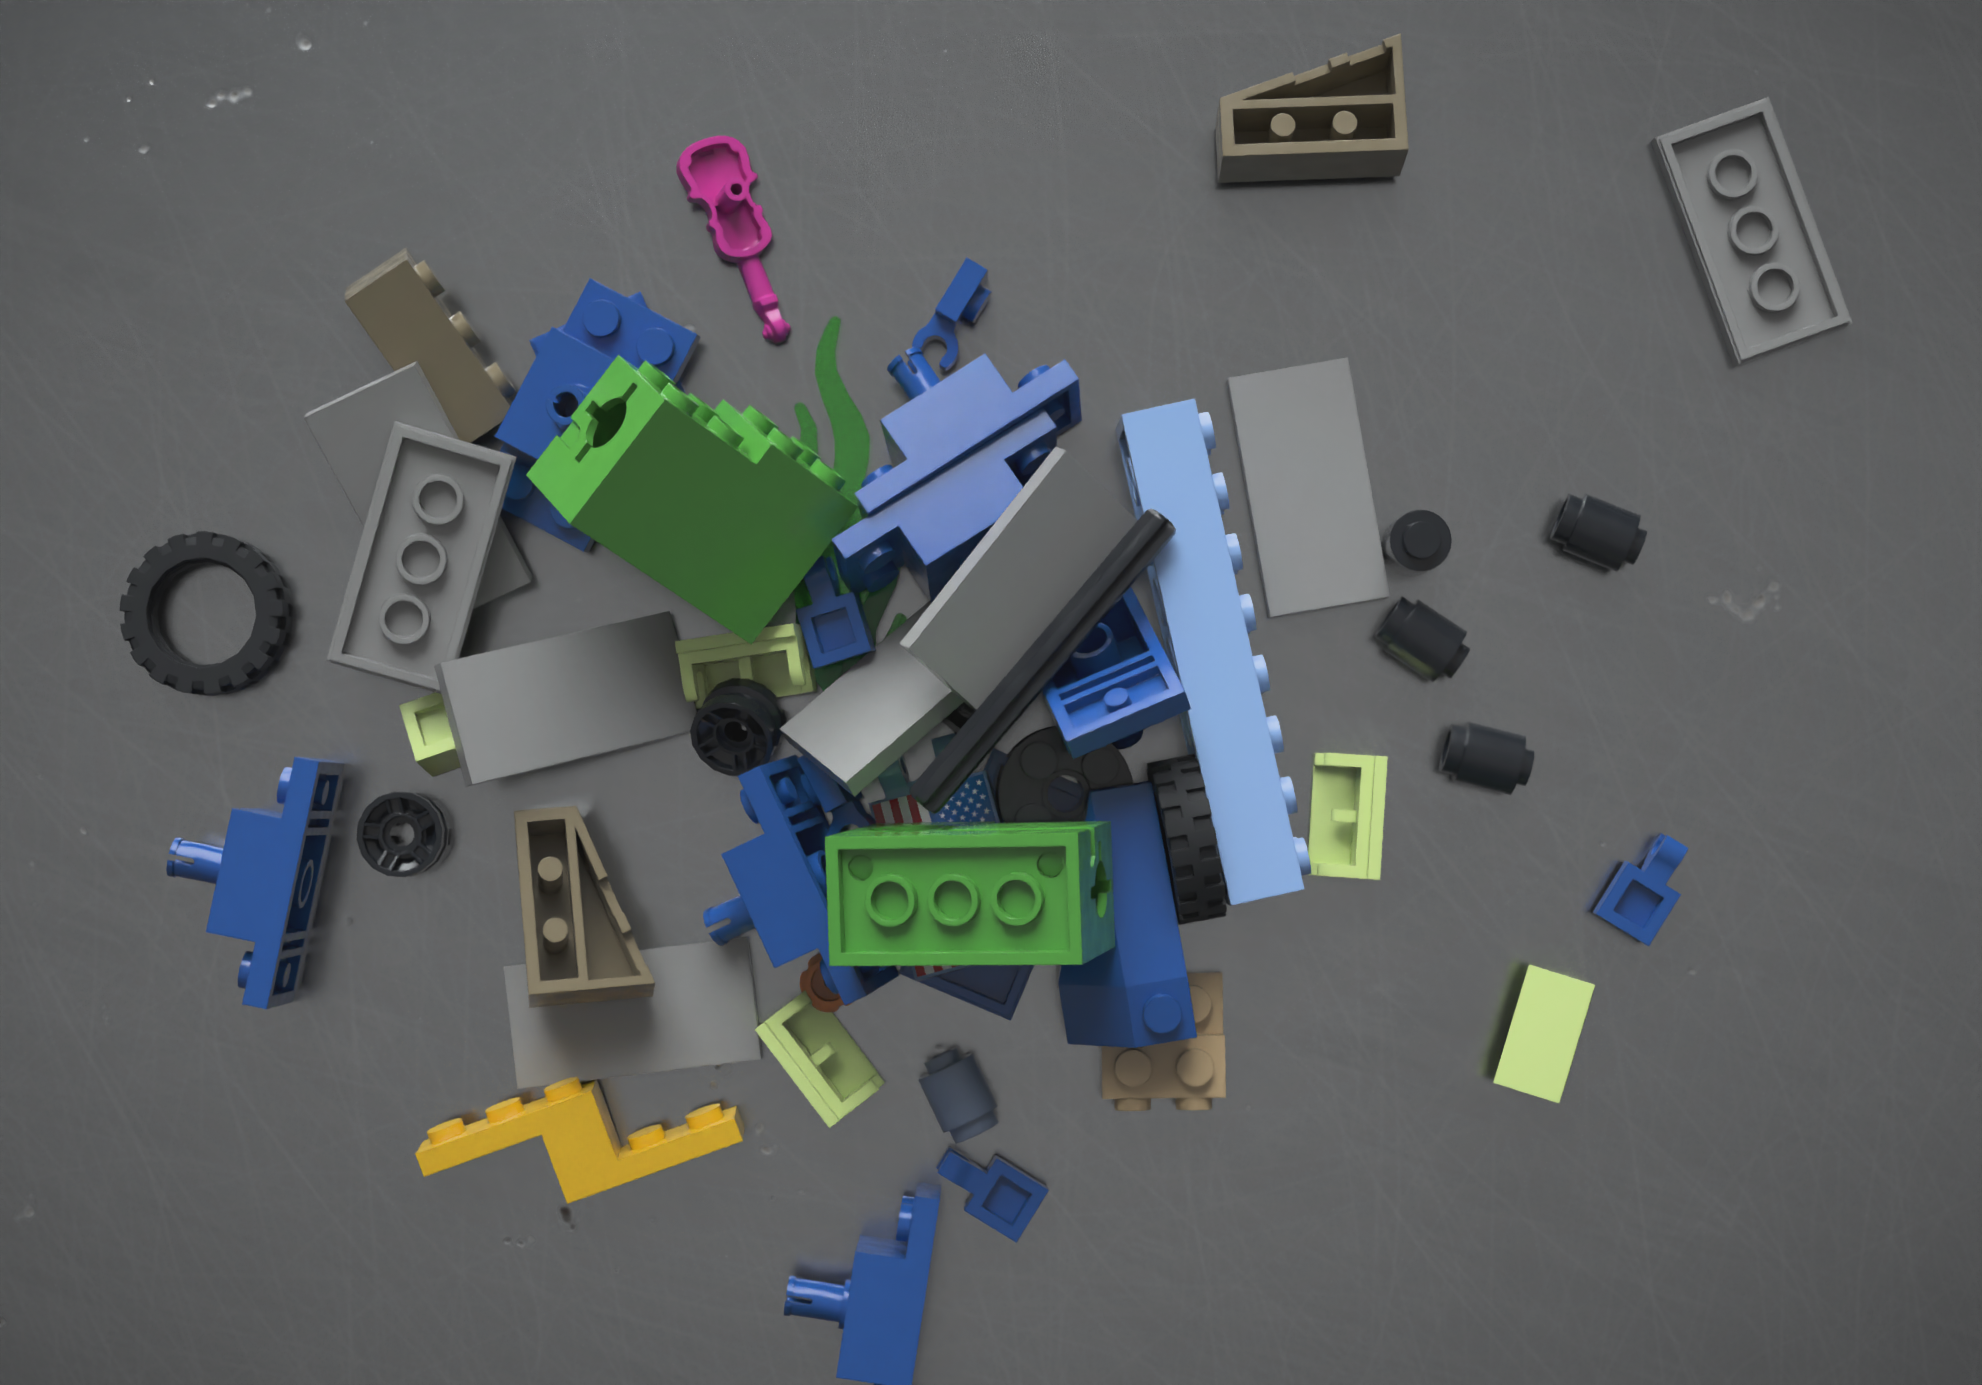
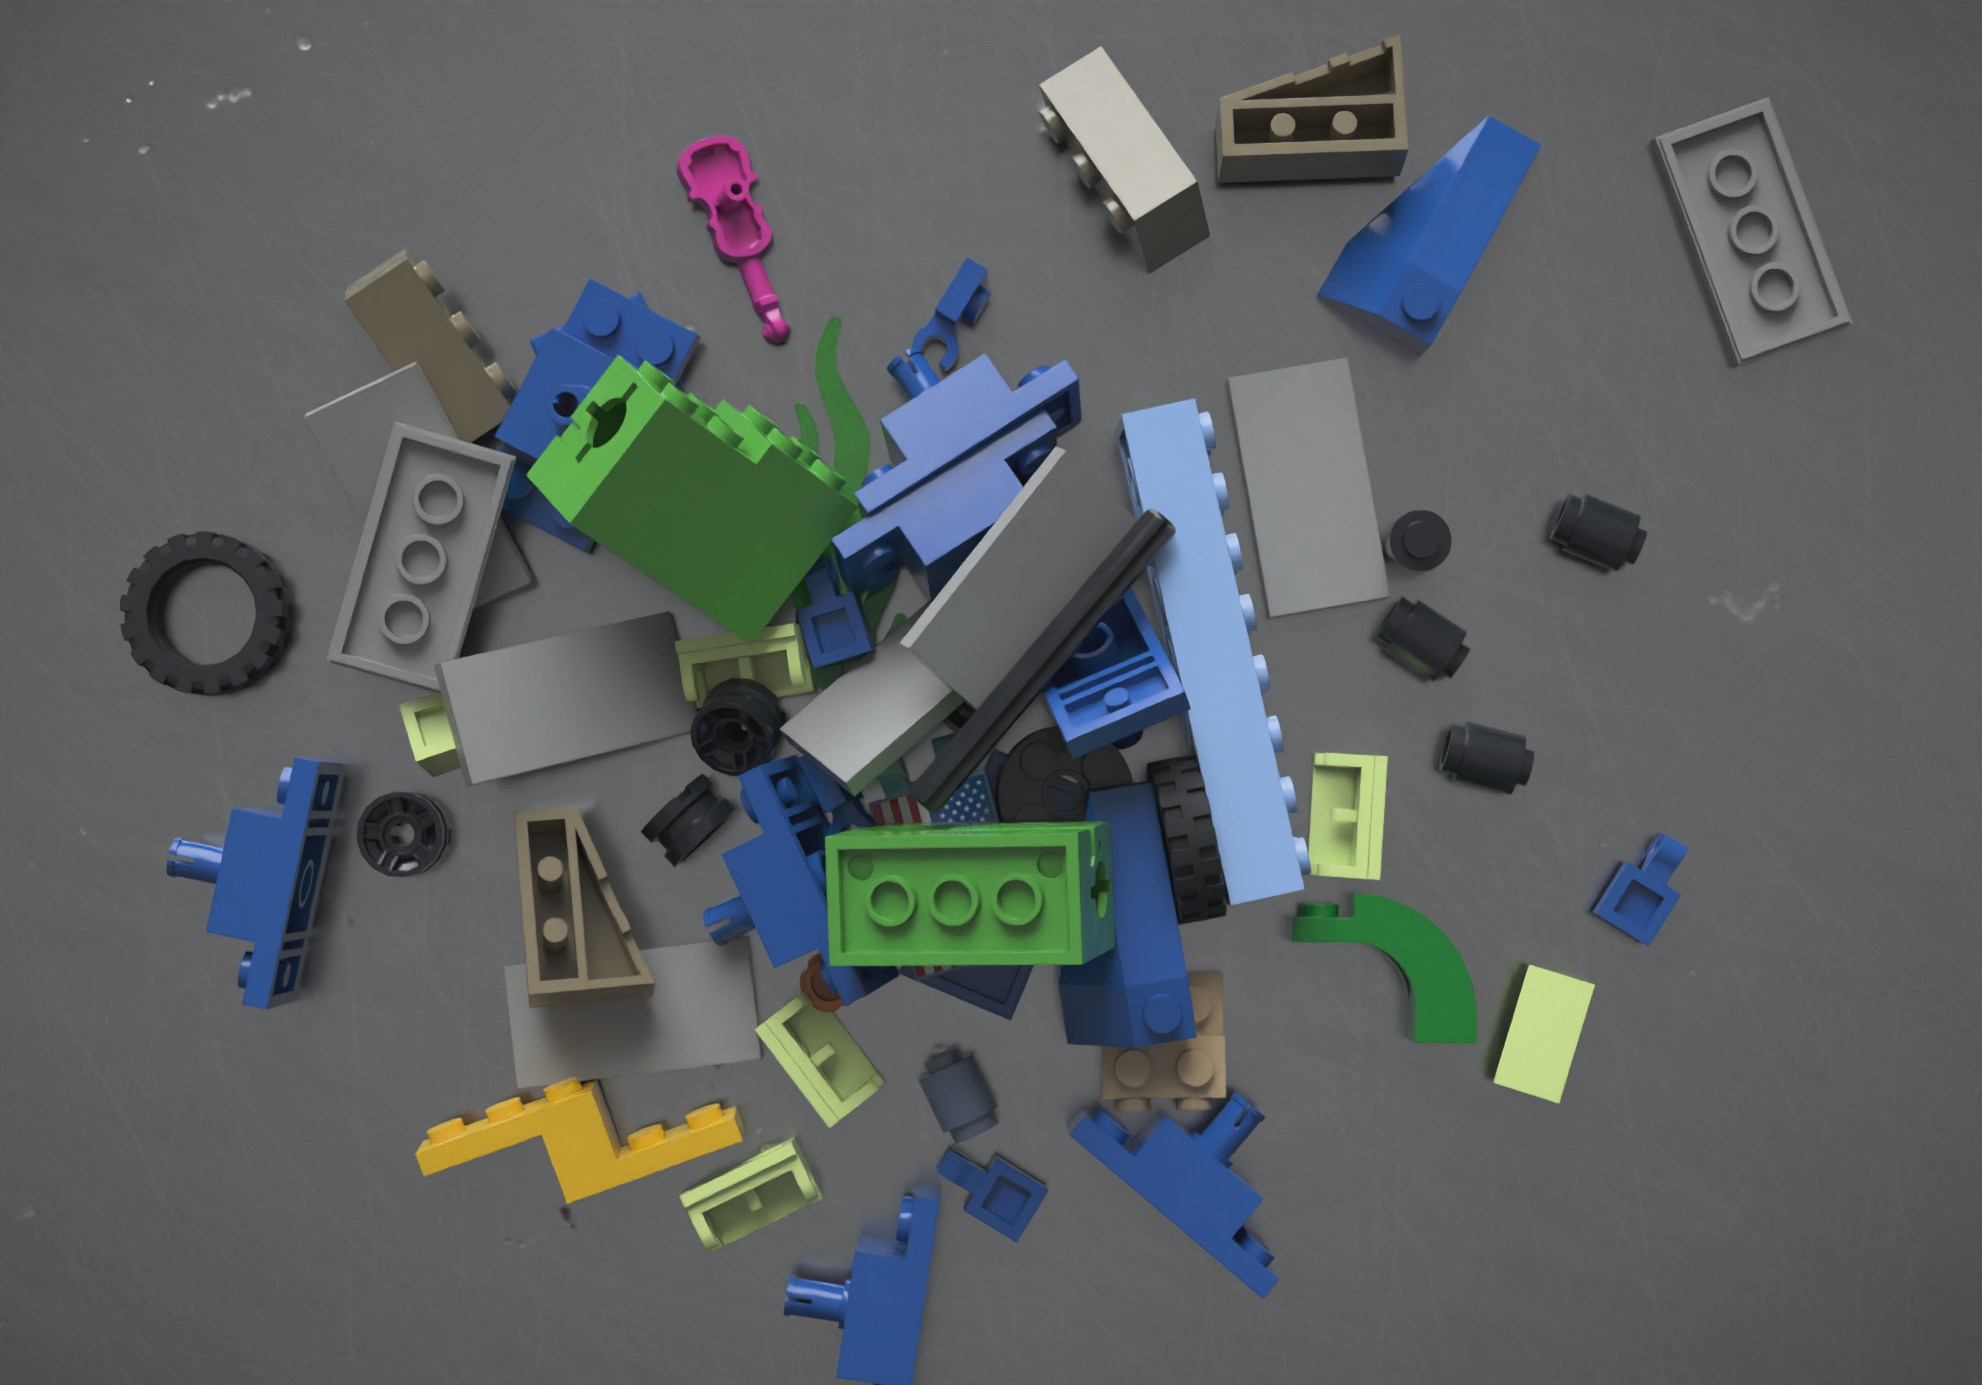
(688, 820): none -> black wheel
(751, 1195): none -> yellowish green hinge
(1125, 158): none -> wedge
(1189, 1179): none -> blue brick
(1422, 248): none -> blue wedge
(1435, 977): none -> green arch

